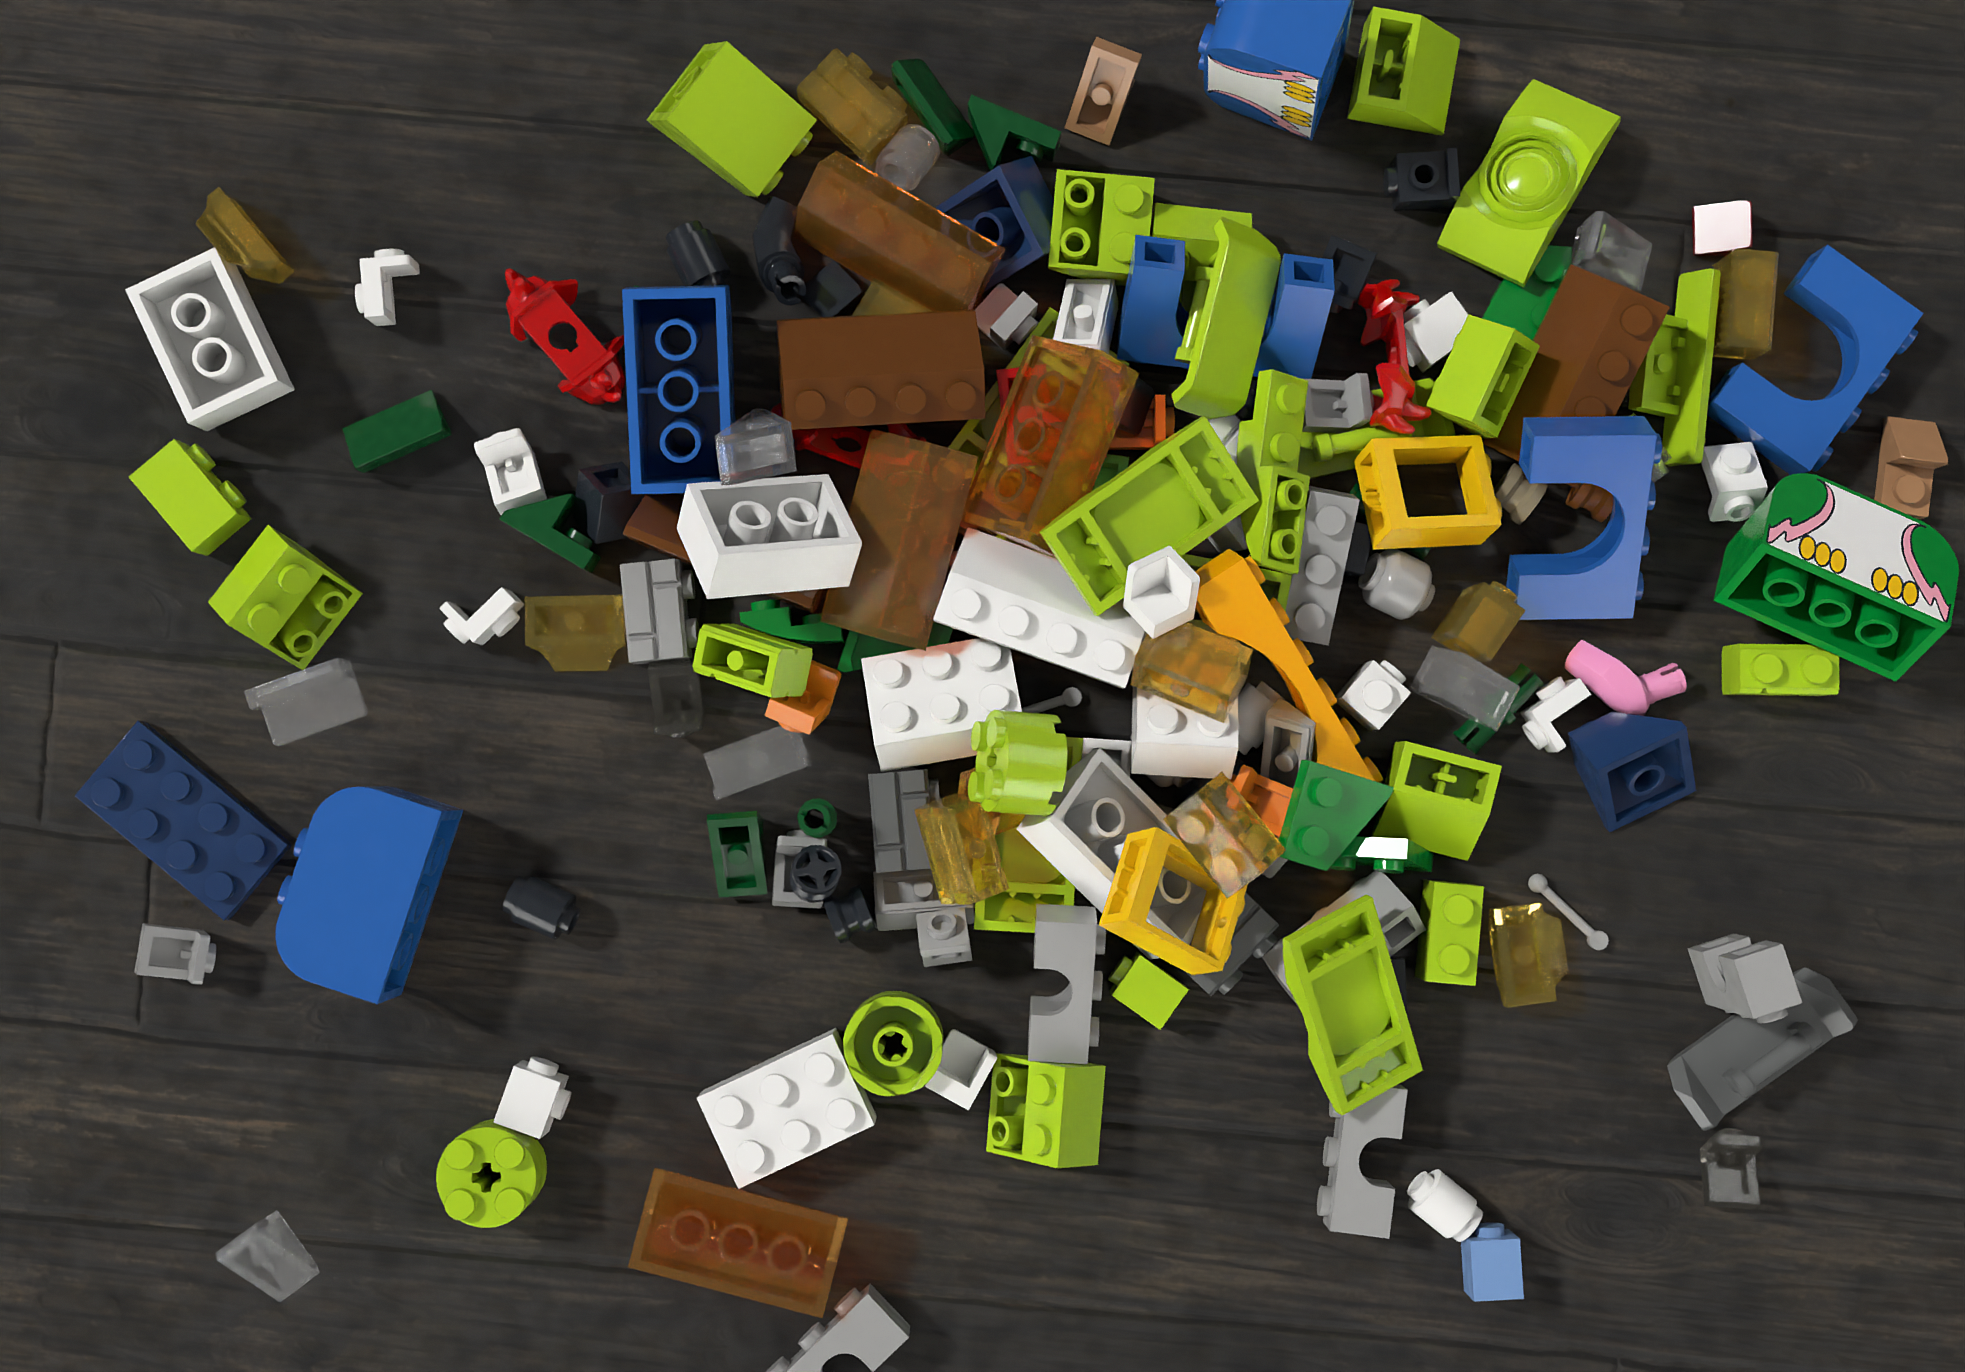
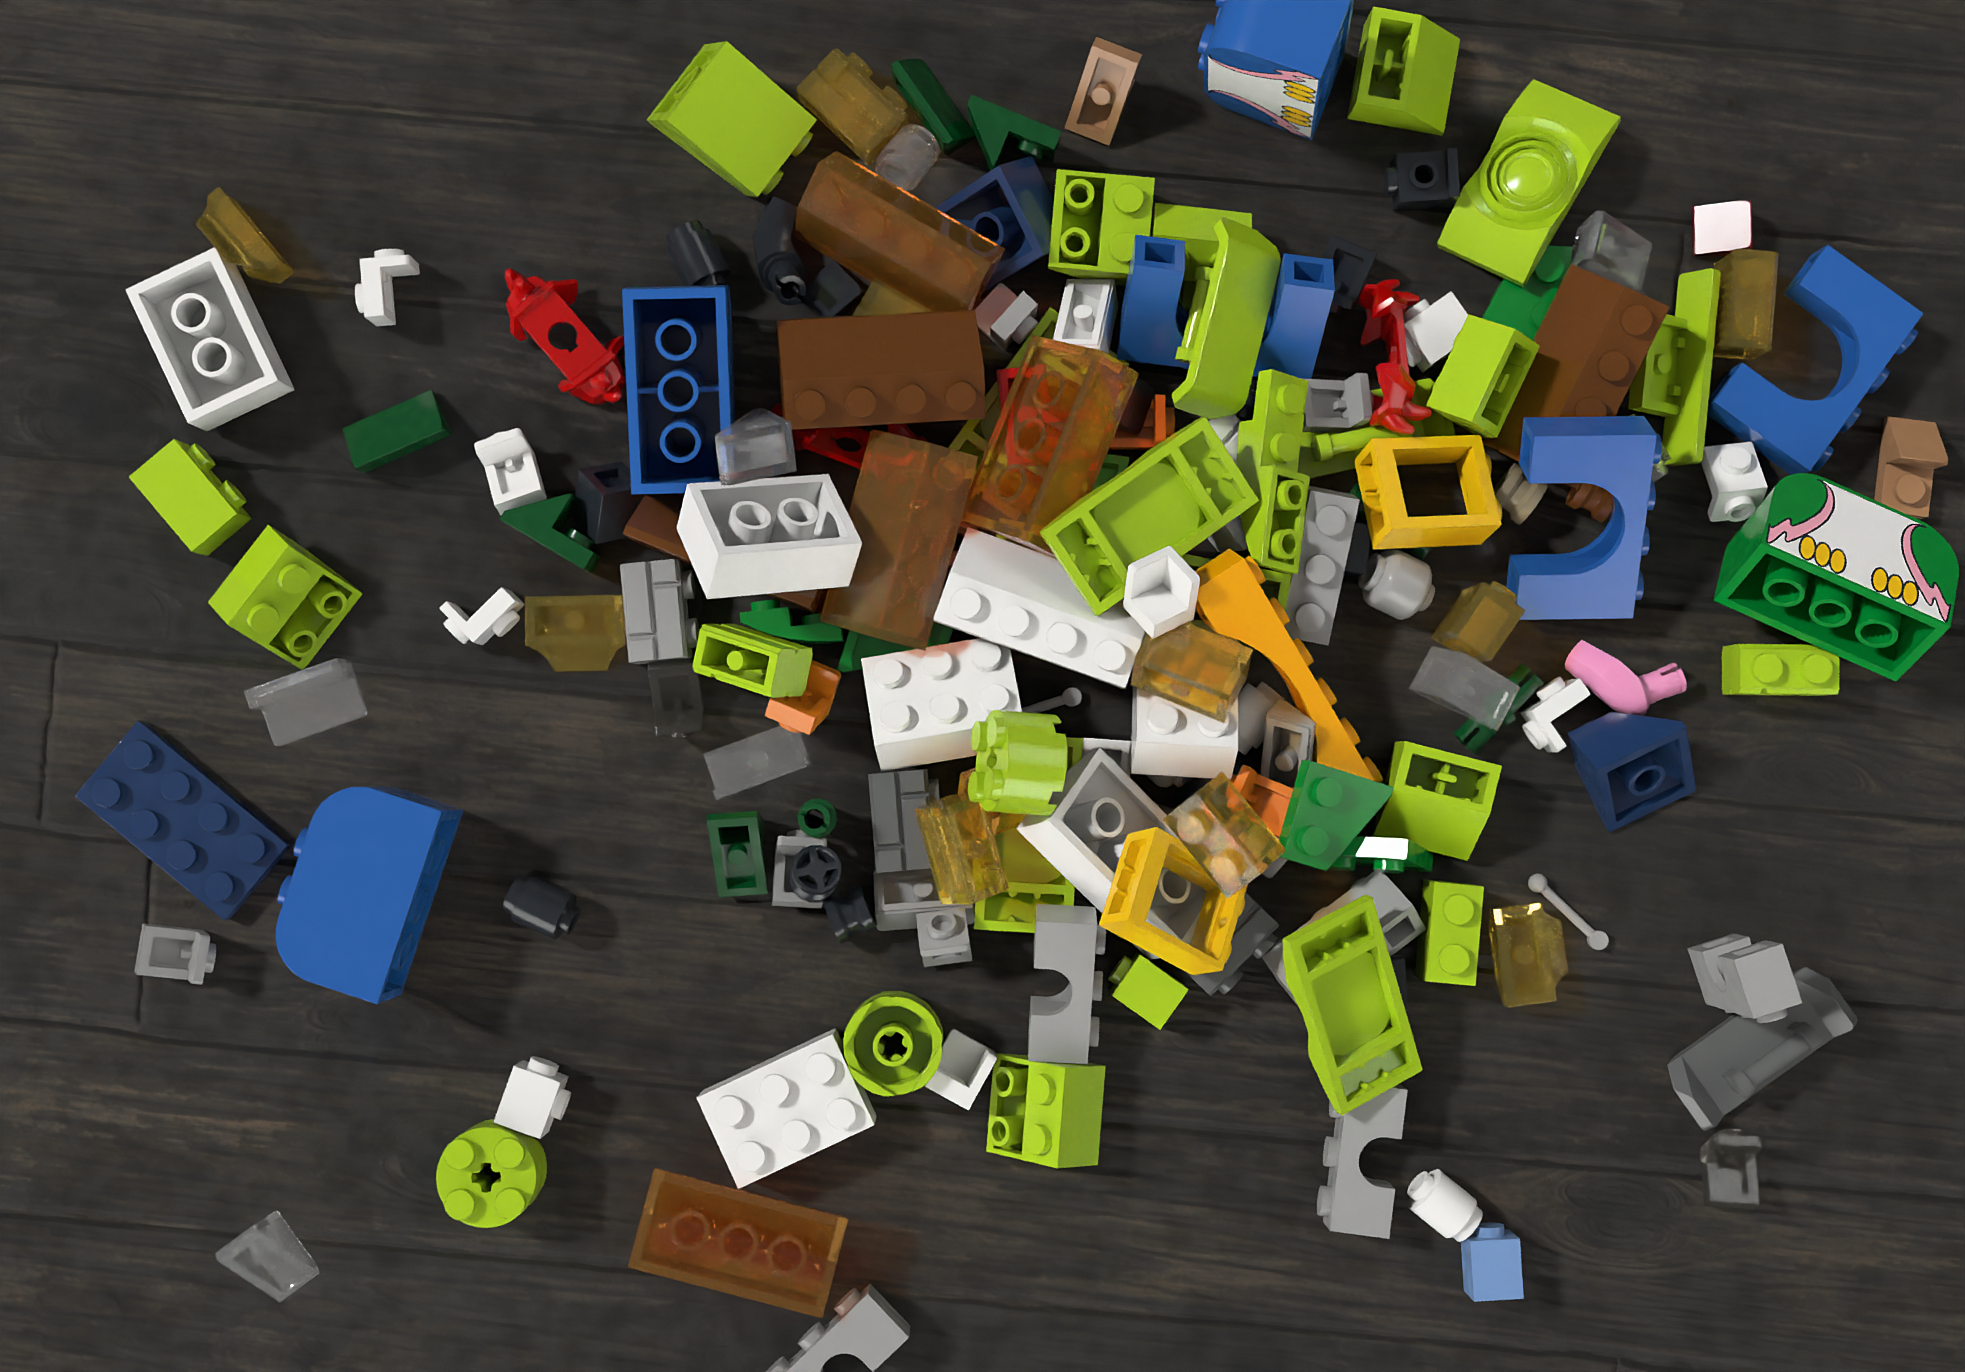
(1373, 694): white brick -> none

